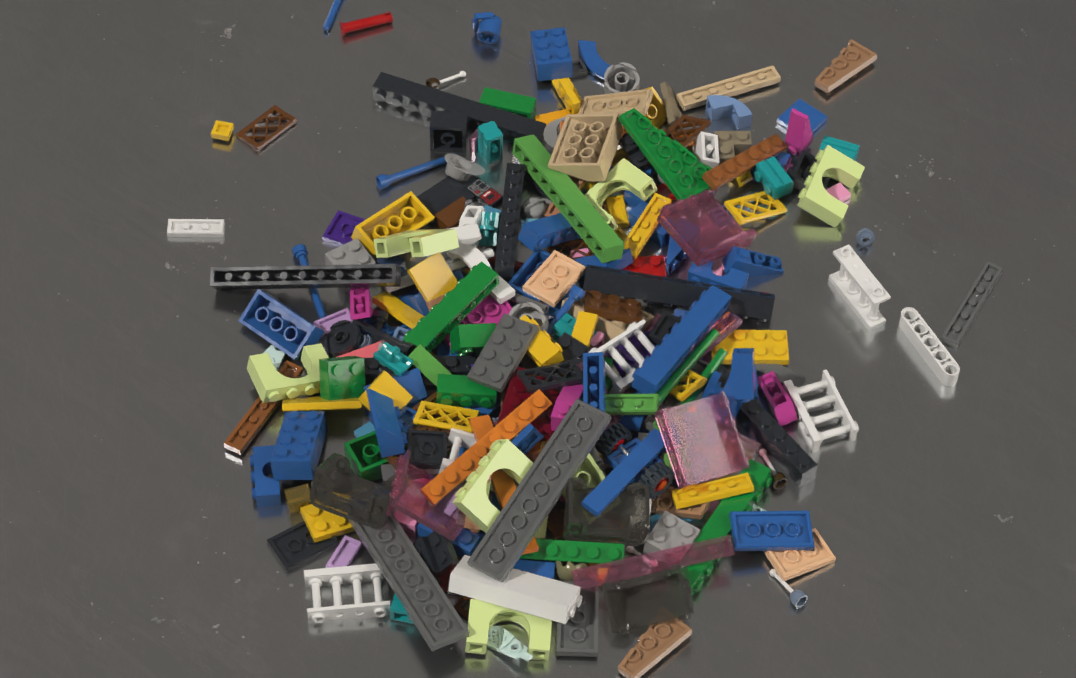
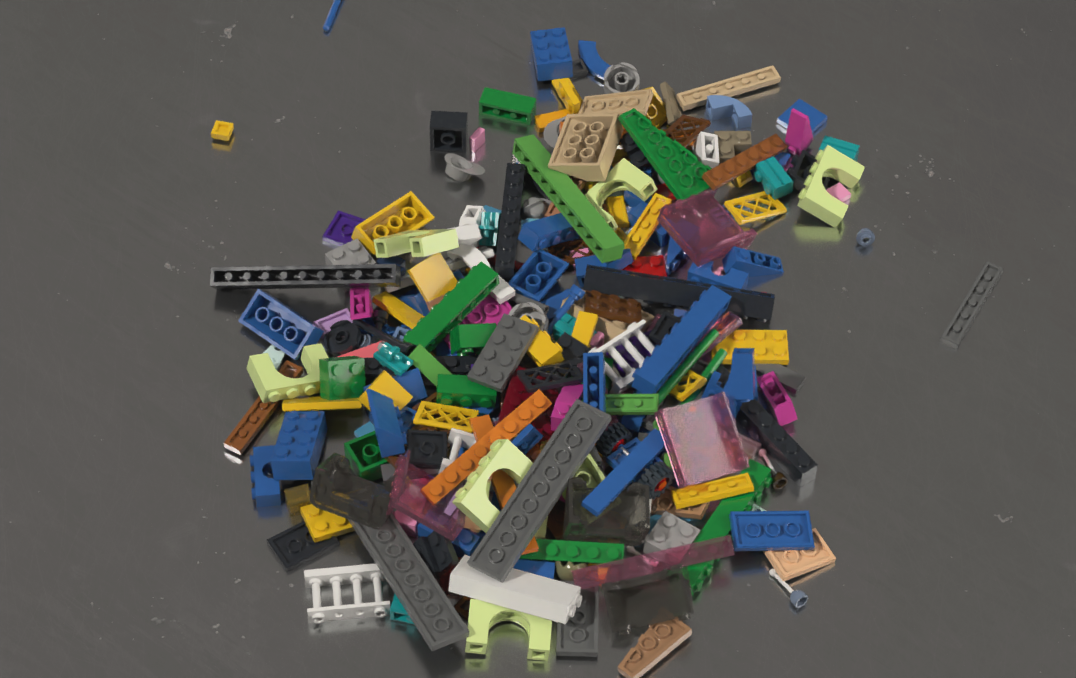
(196, 228): white tile -> none
(250, 140): reddish brown window -> none
(300, 253): blue piece -> none
(345, 553): lavender tile -> none
(365, 23): red pin -> none
(384, 181): blue piece -> none
(427, 99): black brick -> none
(435, 83): hinge -> none
(443, 195): black tile -> none
(451, 215): reddish brown slope -> none
(484, 193): black tile -> none
(487, 28): blue piece -> none
(490, 142): teal brick -> none
(504, 642): light aqua piece -> none
(554, 278): light nougat tile -> none
(807, 423): white fence -> none
(848, 63): medium nougat wing -> none
(859, 288): white fence -> none
(929, 346): white beam -> none

